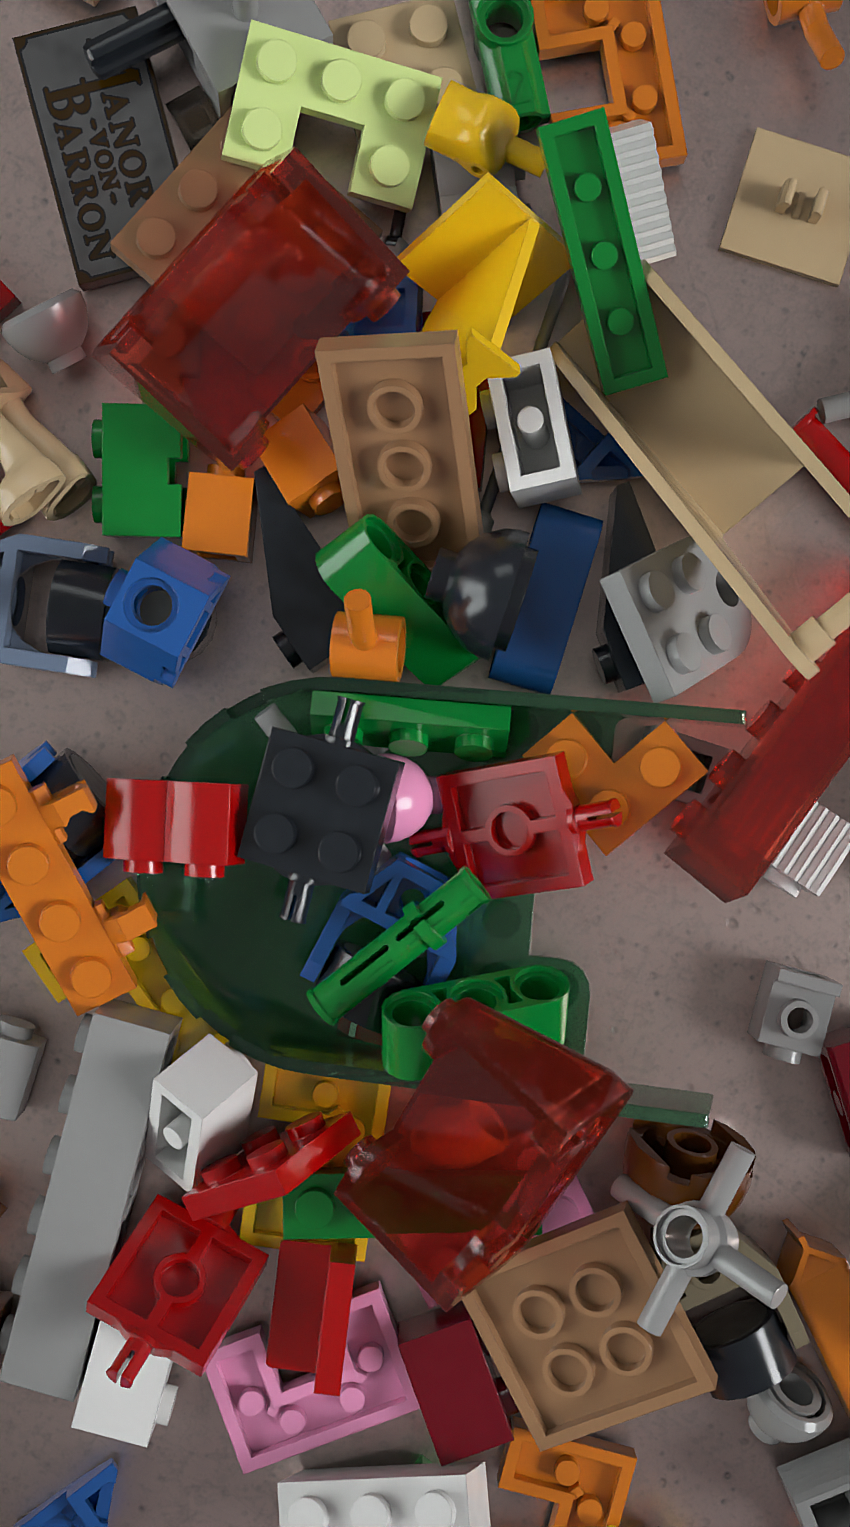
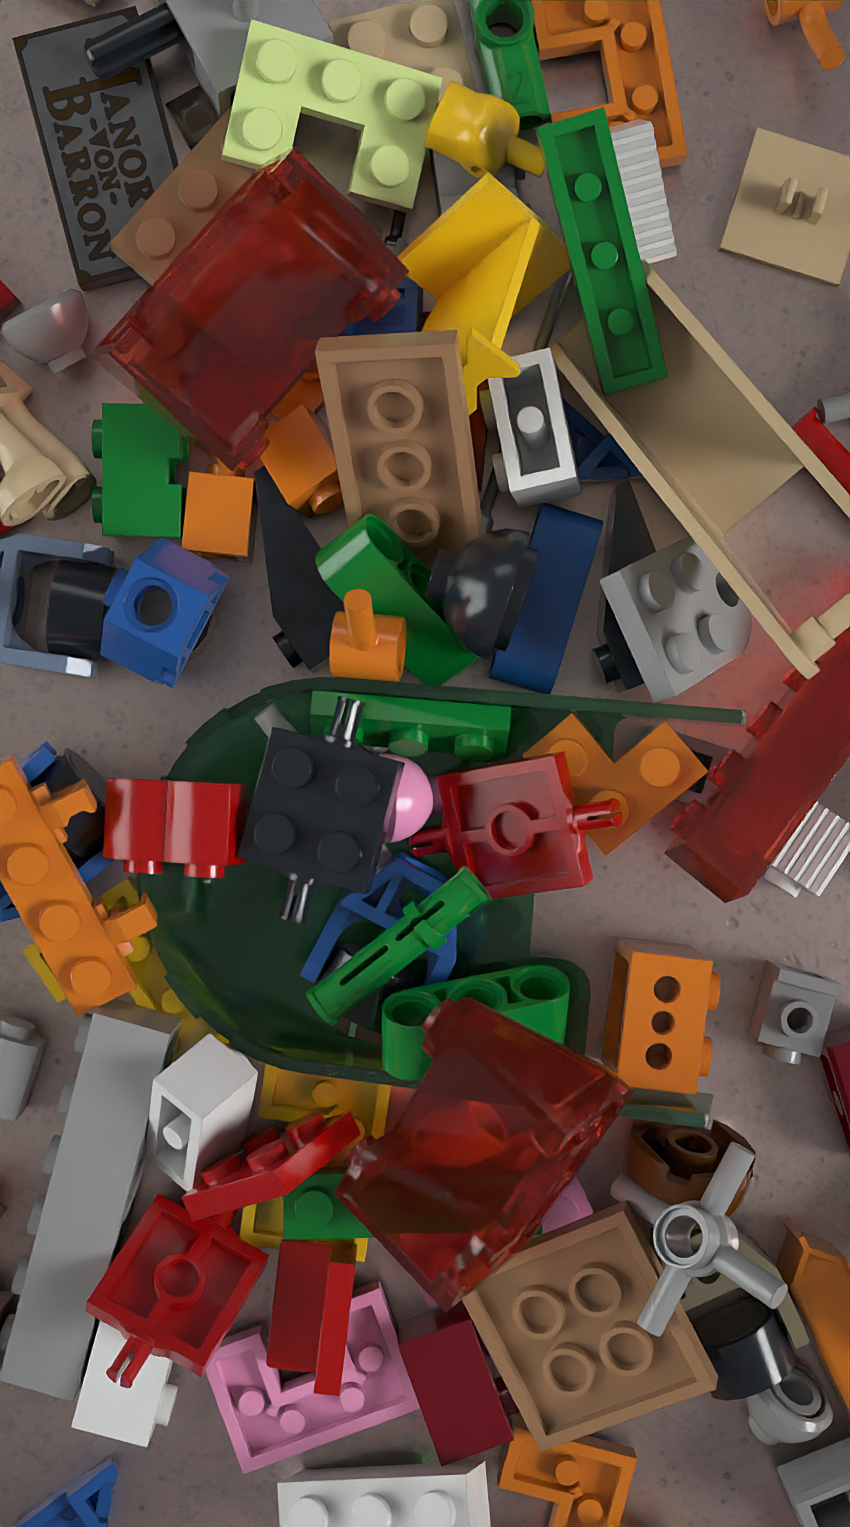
(692, 993): none -> orange piece

